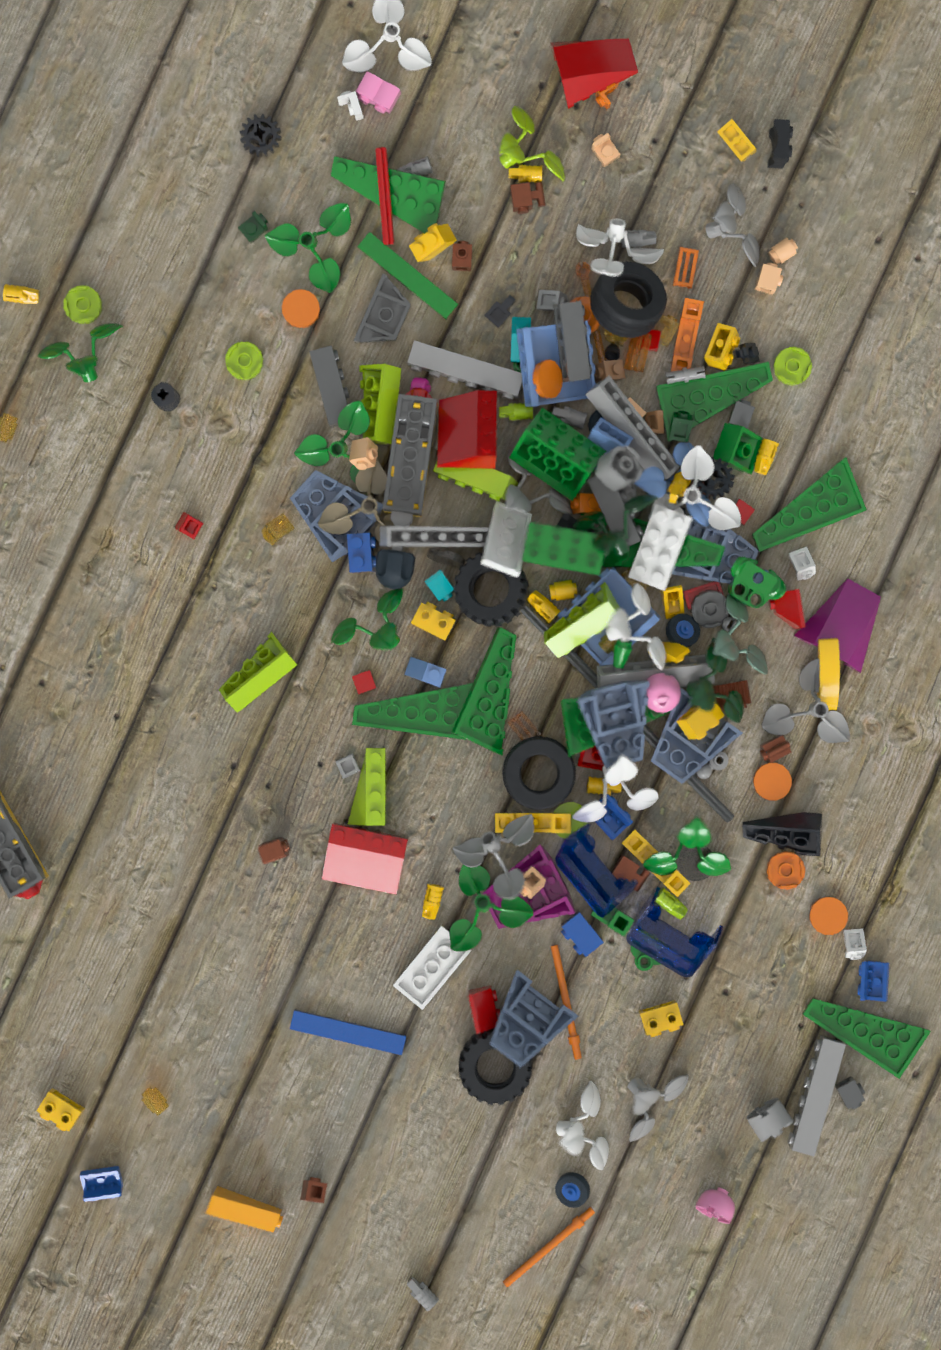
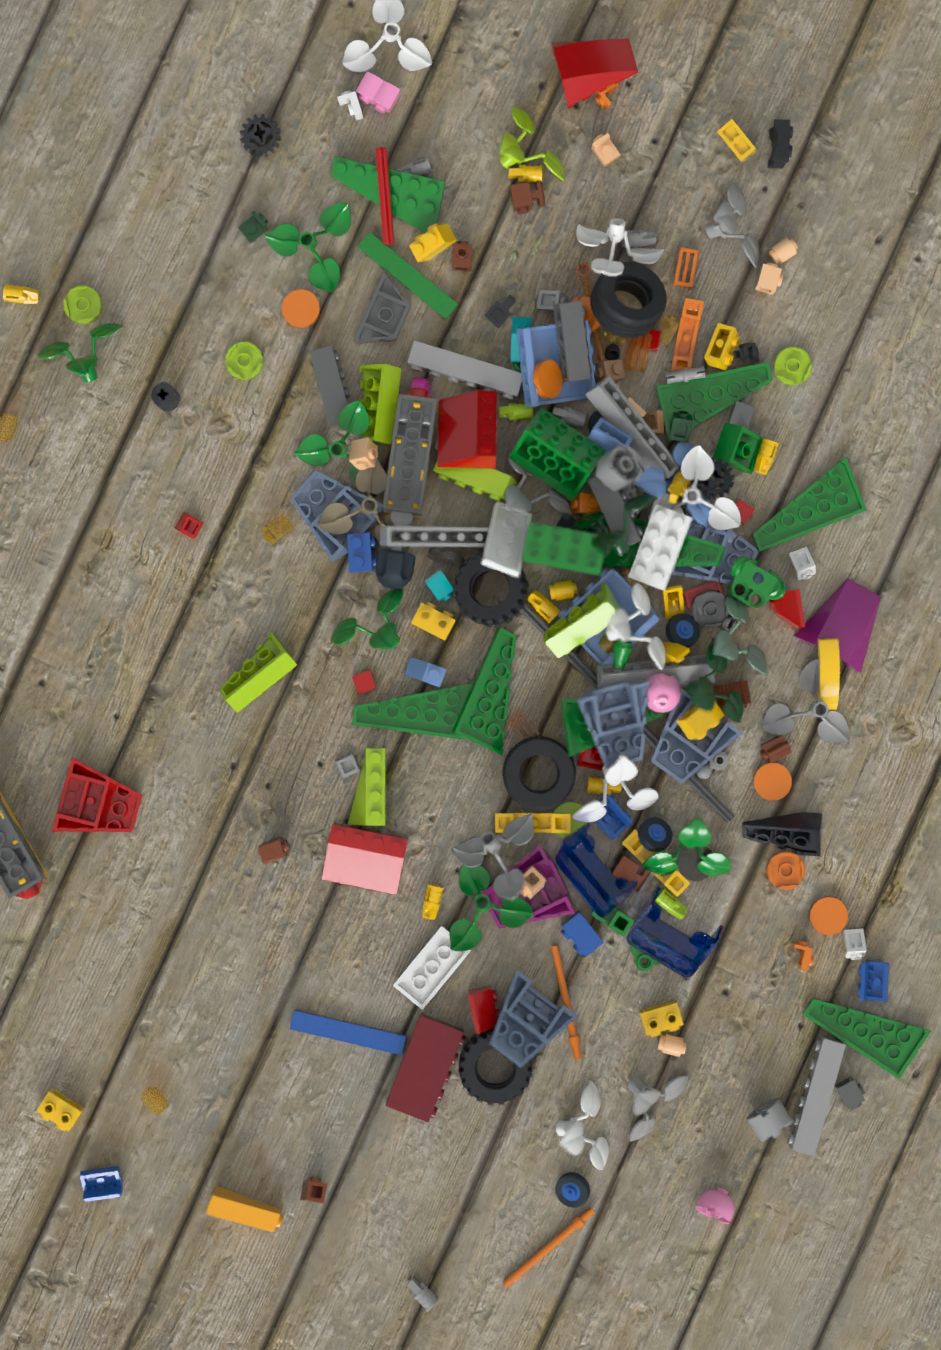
(95, 802): none -> red wedge
(425, 1068): none -> dark red brick
(655, 834): none -> black wheel
(672, 1045): none -> light nougat brick
(806, 958): none -> orange bracket

